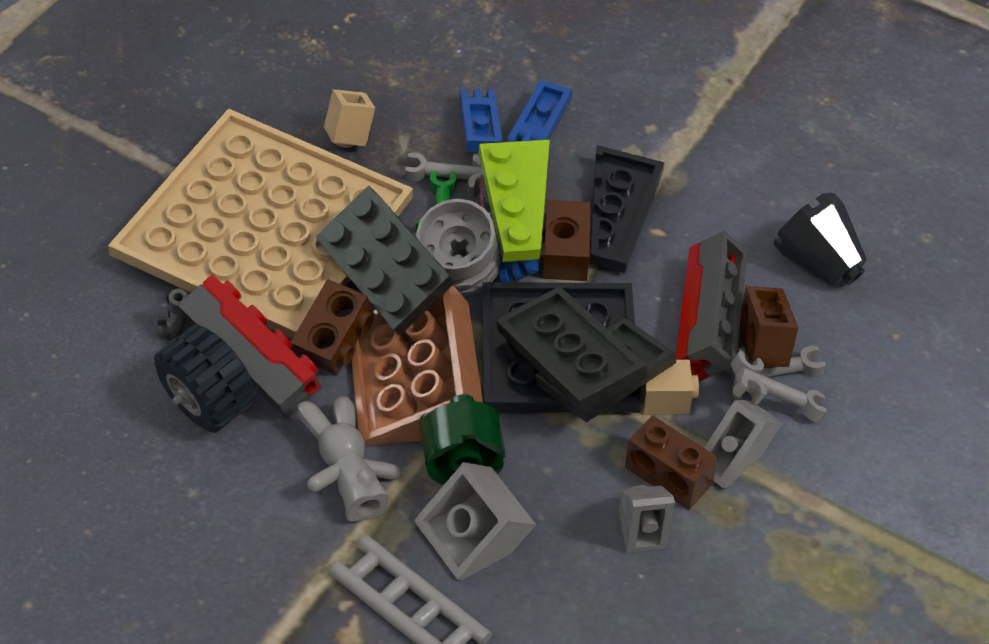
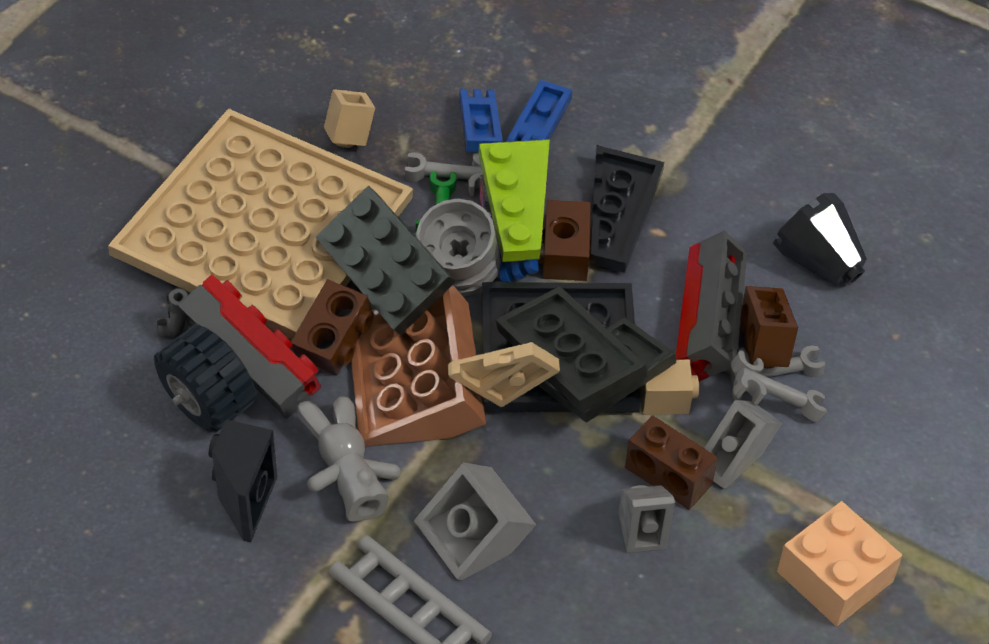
(244, 473): none -> black slope
(459, 434): dark green brick -> none
(505, 372): none -> tan wing
(839, 563): none -> light nougat brick

